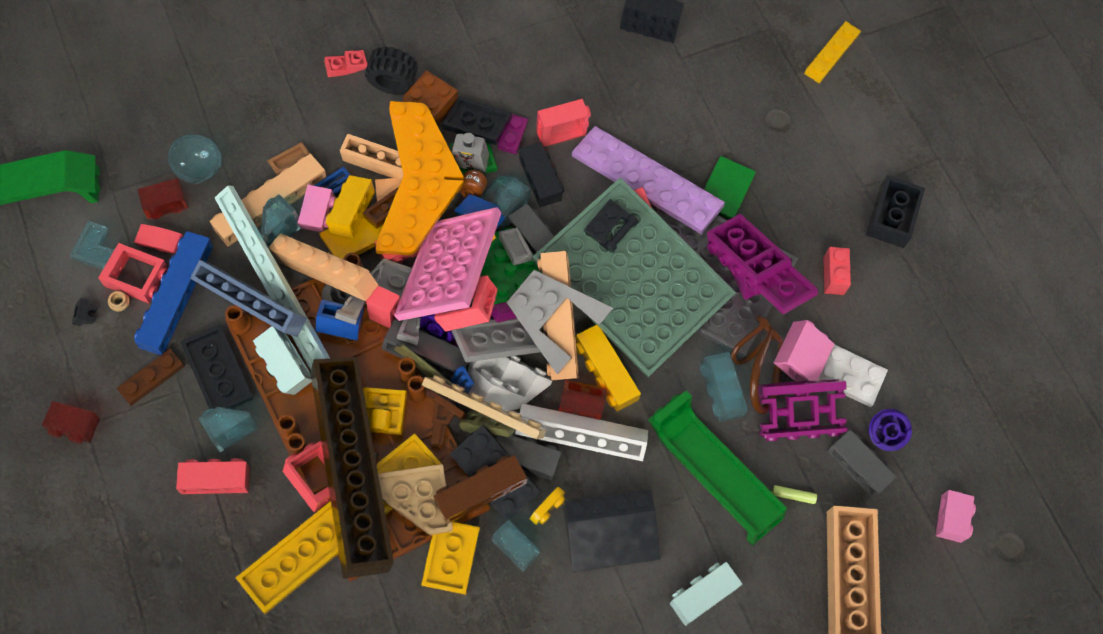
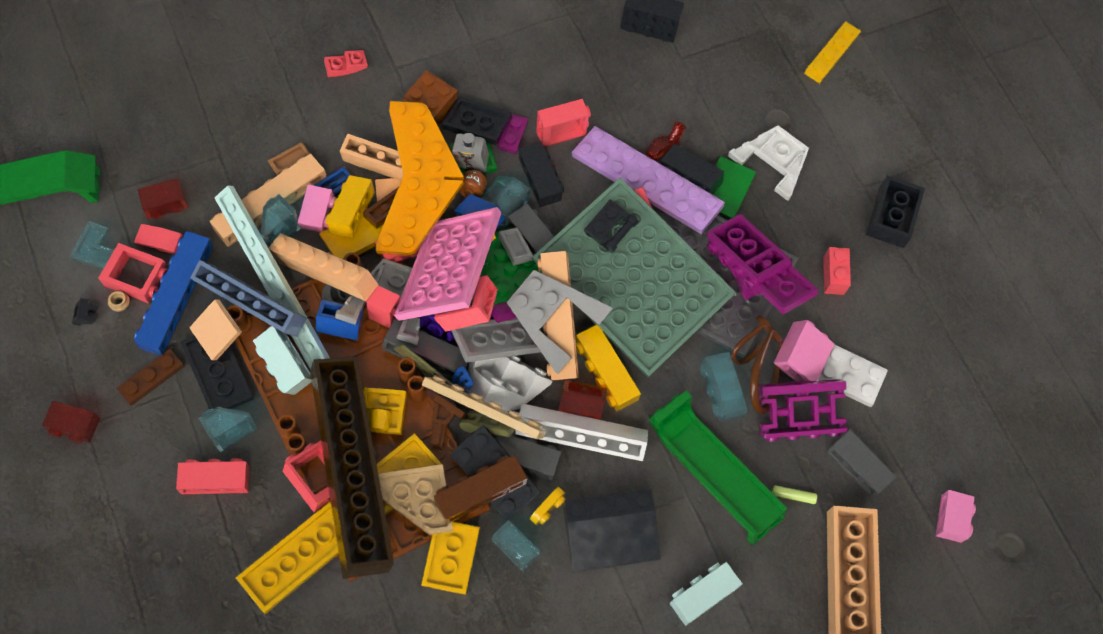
(194, 158): clear light blue cylinder -> none
(215, 329): none -> light nougat tile
(391, 70): black tyre -> none
(662, 145): none -> clear red arm
(693, 169): none -> black brick
(779, 151): none -> white wing
(890, 429): dark purple cone -> none

